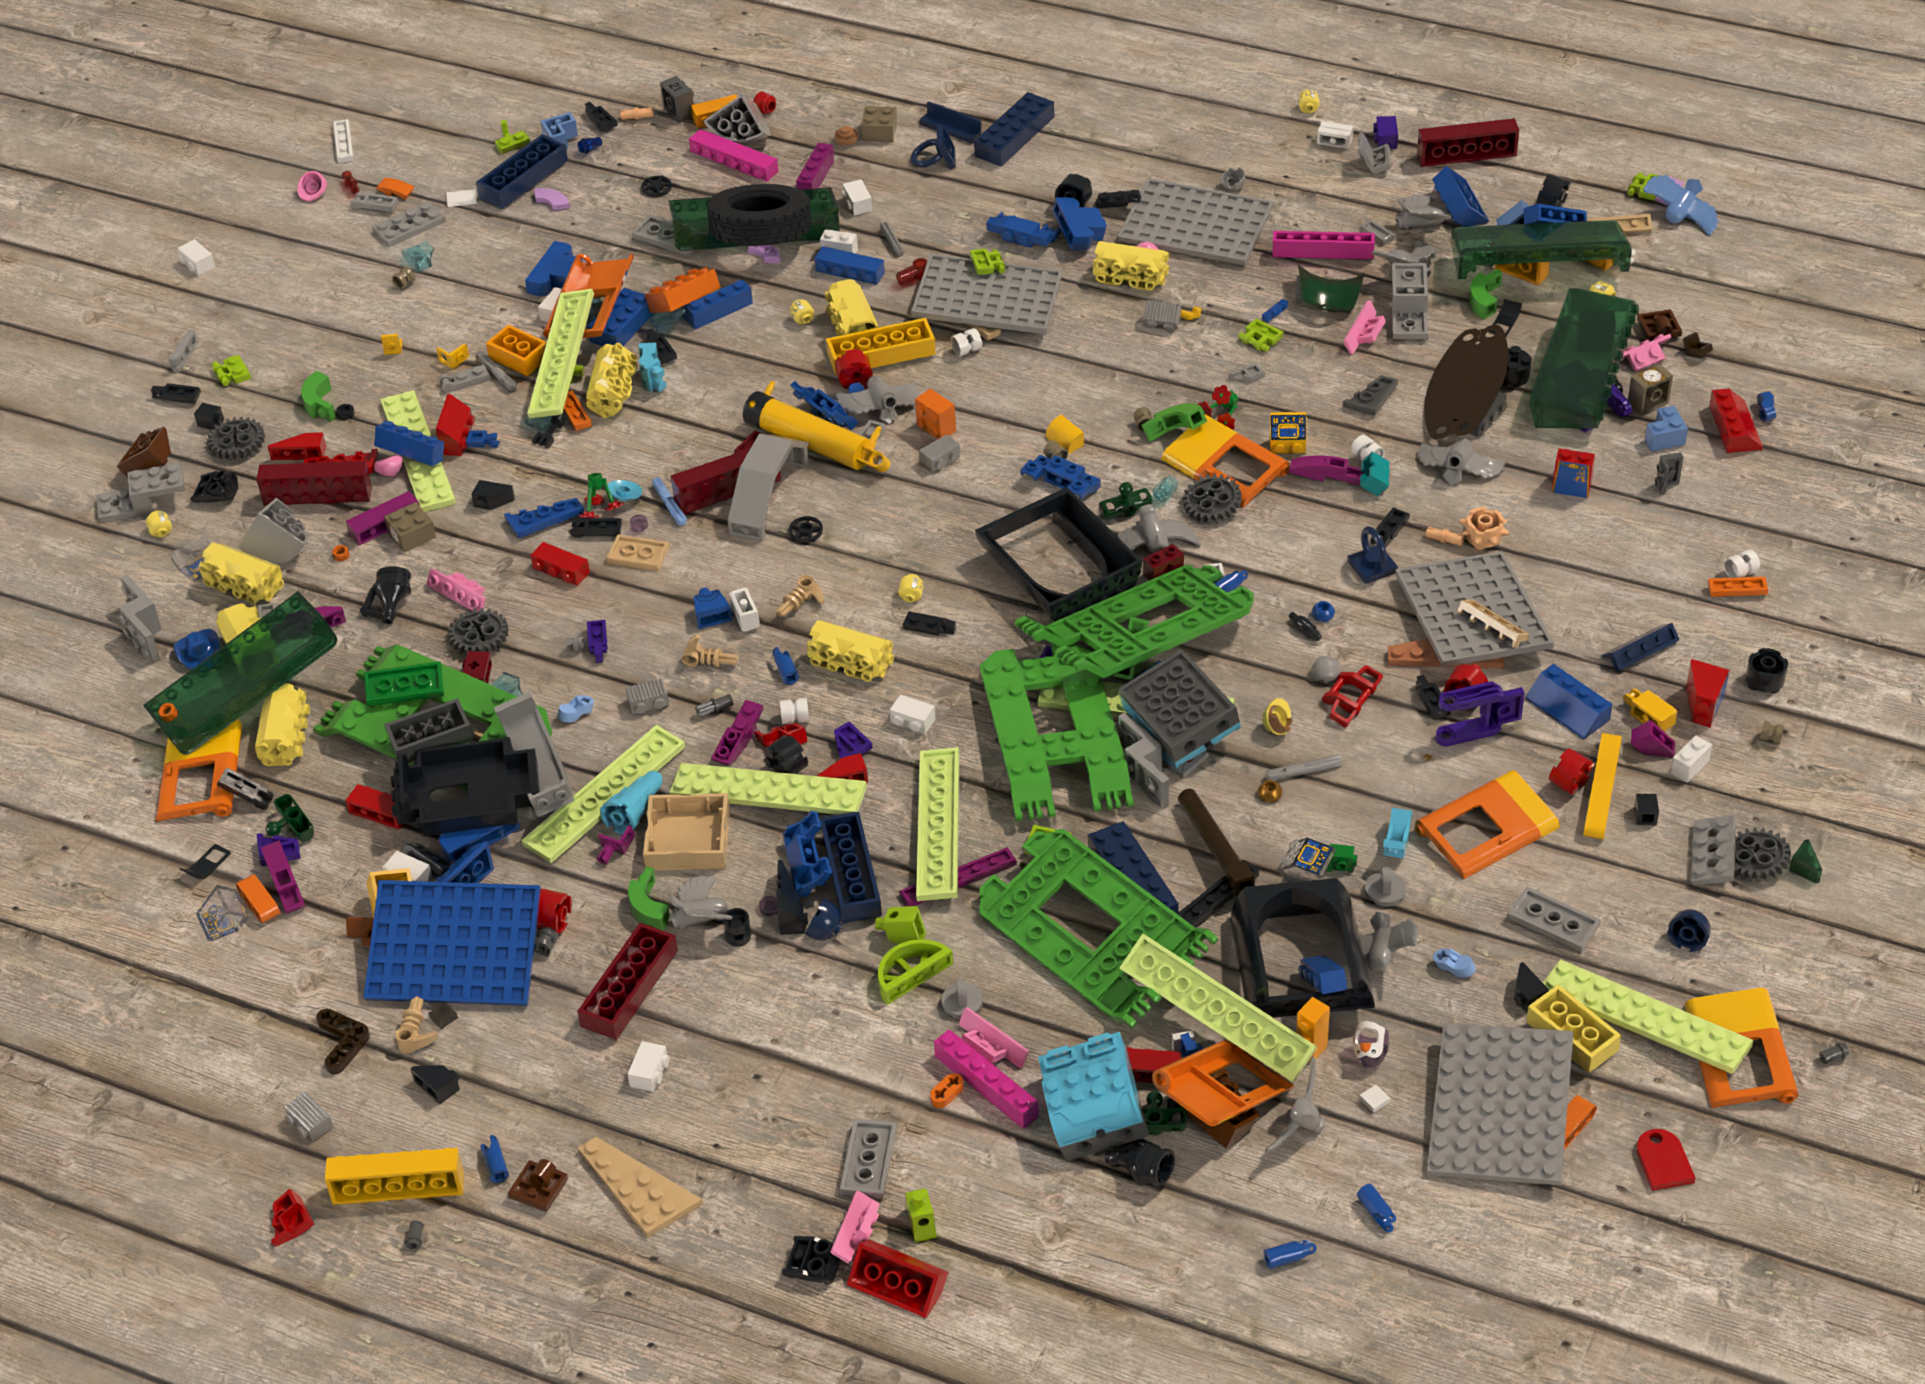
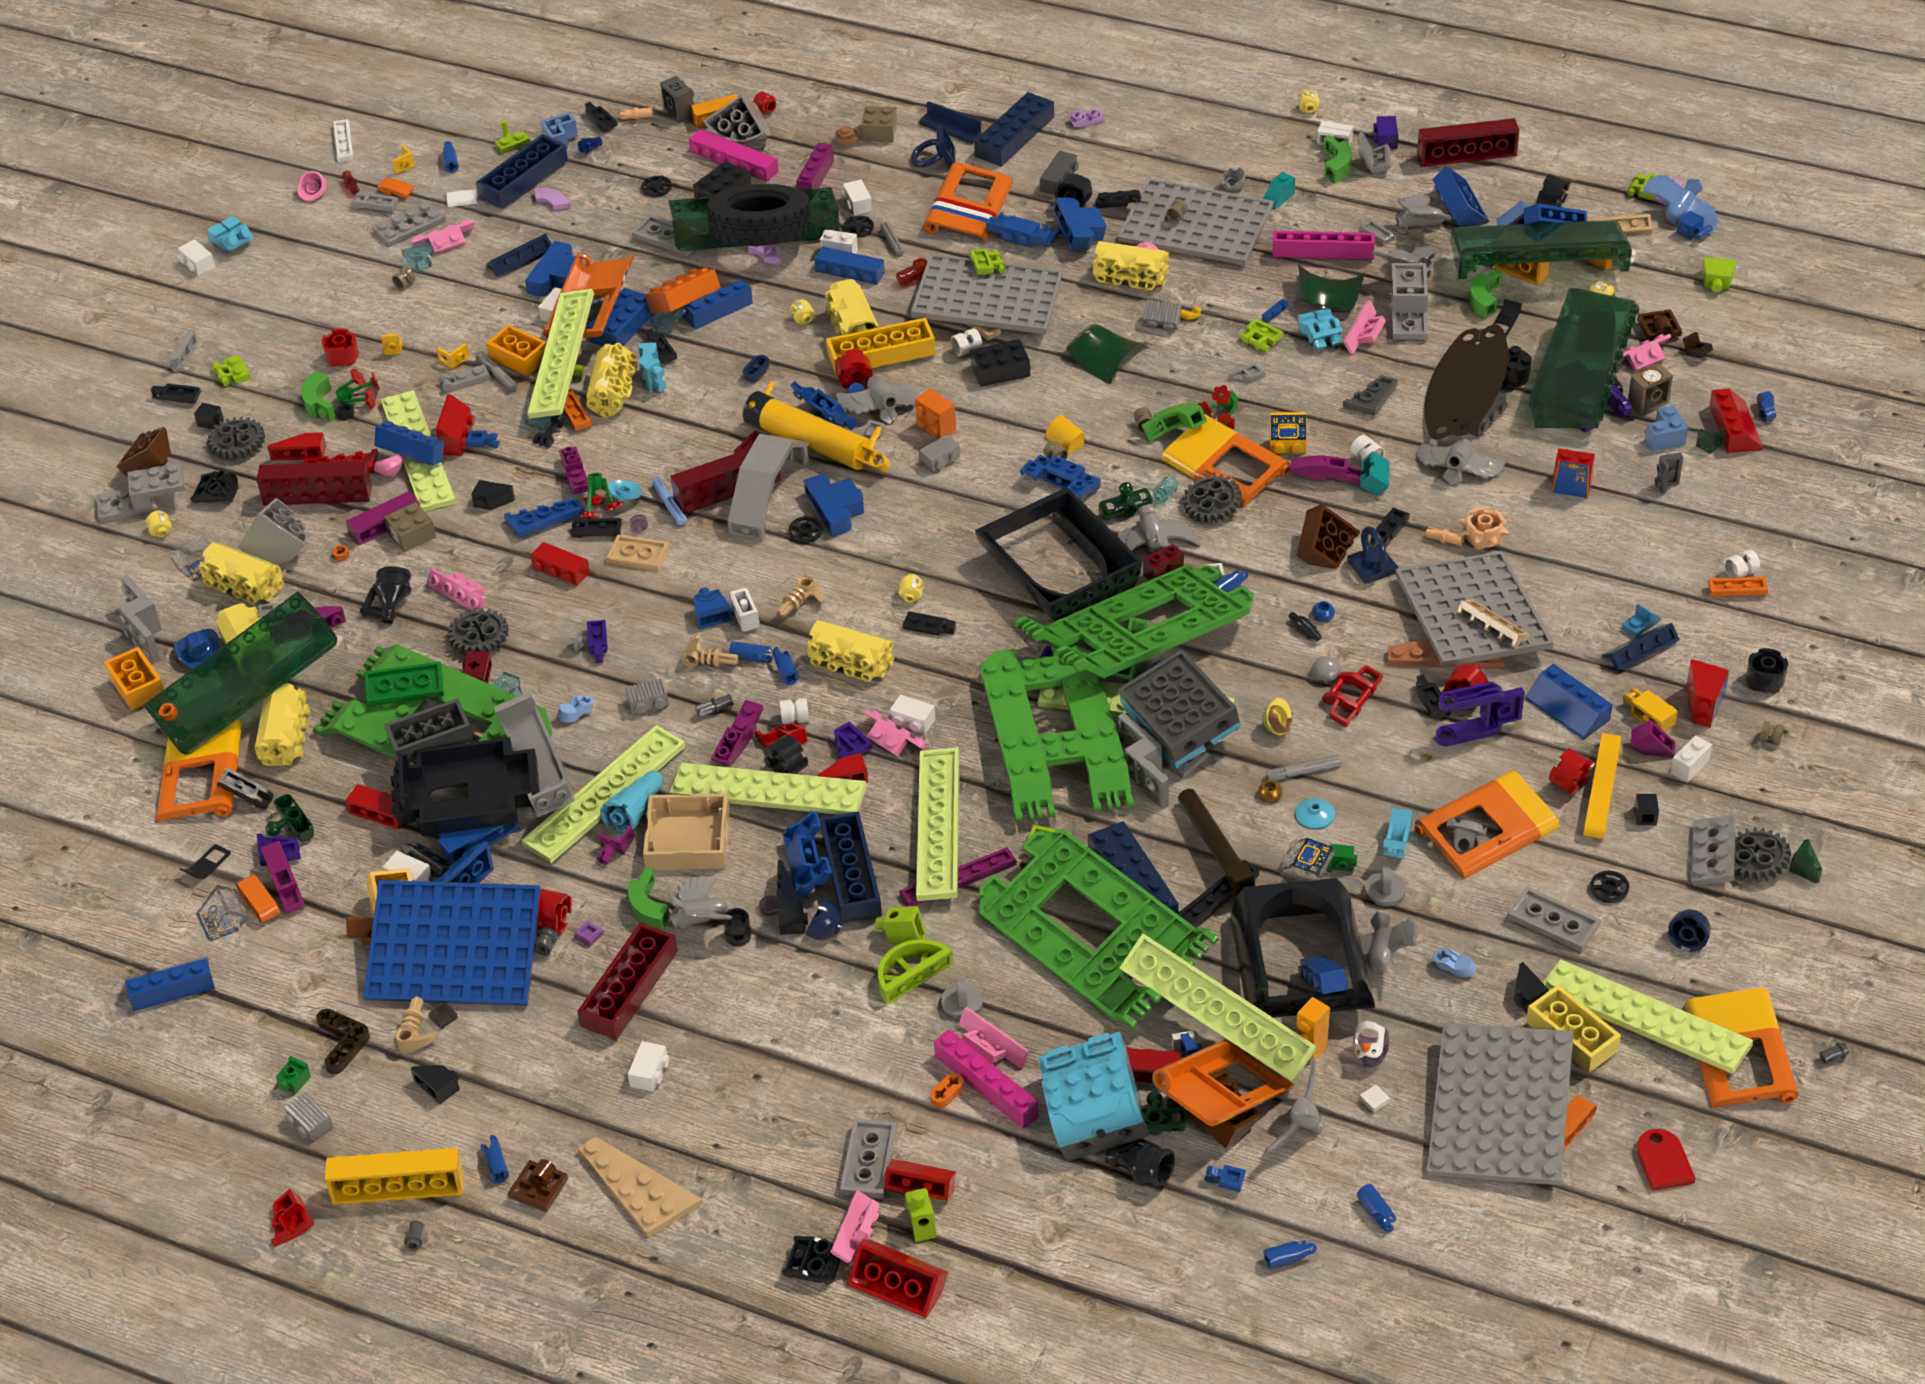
(134, 678): none -> light orange brick
(169, 983): none -> blue slope
(229, 234): none -> medium azure hips
(293, 1075): none -> green brick
(340, 347): none -> red brick
(345, 393): none -> plant
(403, 162): none -> yellow bracket
(446, 238): none -> bright pink bracket
(449, 157): none -> blue piece
(520, 255): none -> dark blue panel
(574, 470): none -> magenta slope
(588, 933): none -> medium lavender tile
(720, 179): none -> black brick
(750, 651): none -> blue piece
(756, 368): none -> dark blue plate
(834, 502): none -> blue brick
(859, 226): none -> black wheel
(888, 736): none -> bright pink bracket
(909, 1176): none -> red brick
(965, 214): none -> orange piece
(1000, 362): none -> black brick
(1058, 169): none -> dark grey brick
(1082, 119): none -> lavender slope
(1100, 351): none -> dark green piece
(1176, 210): none -> dark tan wheel
(1228, 1178): none -> blue plate
(1280, 189): none -> teal slope
(1315, 813): none -> medium azure dish
(1320, 328): none -> medium azure hips
(1325, 538): none -> reddish brown wedge
(1340, 165): none -> bright green arch
(1465, 830): none -> light grey tile
(1609, 886): none -> black wheel
(1641, 621): none -> dark azure slope
(1692, 226): none -> blue brick
(1708, 441): none -> clear green panel
(1718, 273): none -> lime torso

